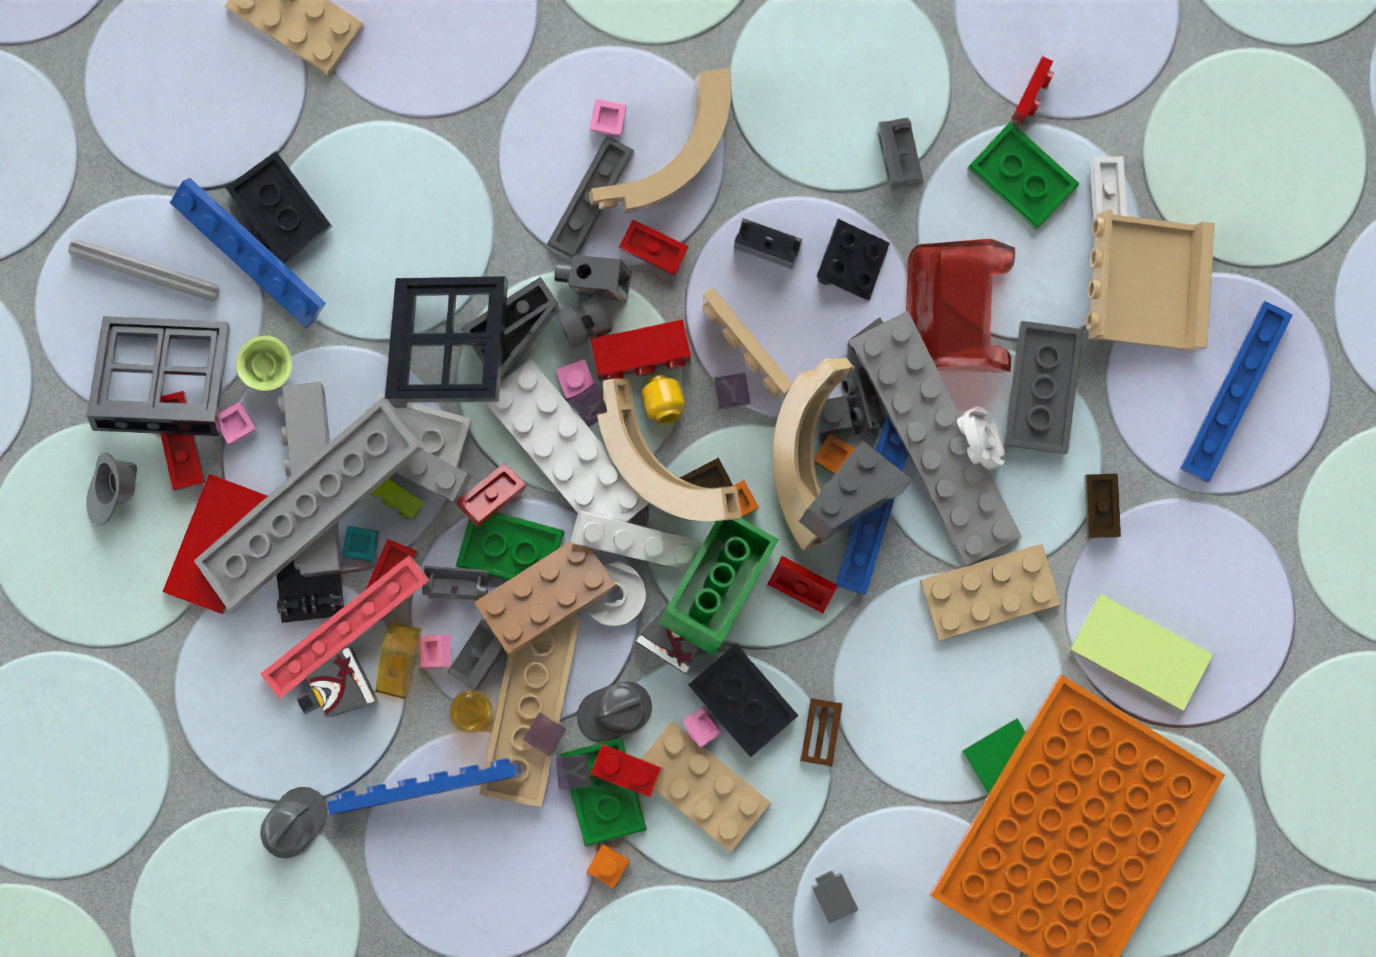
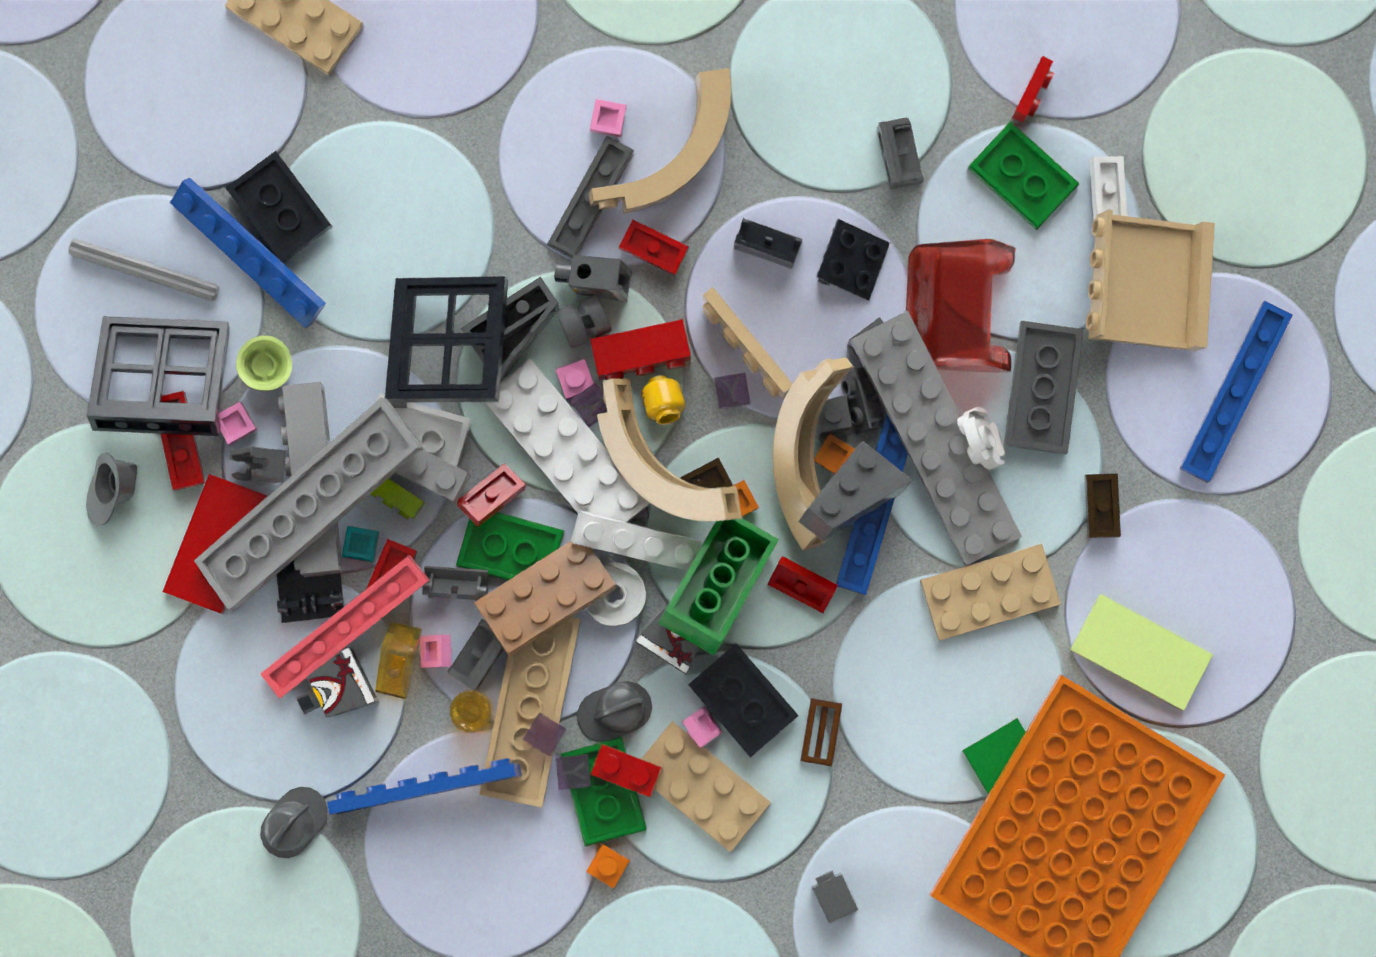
(263, 465): none -> dark grey hinge

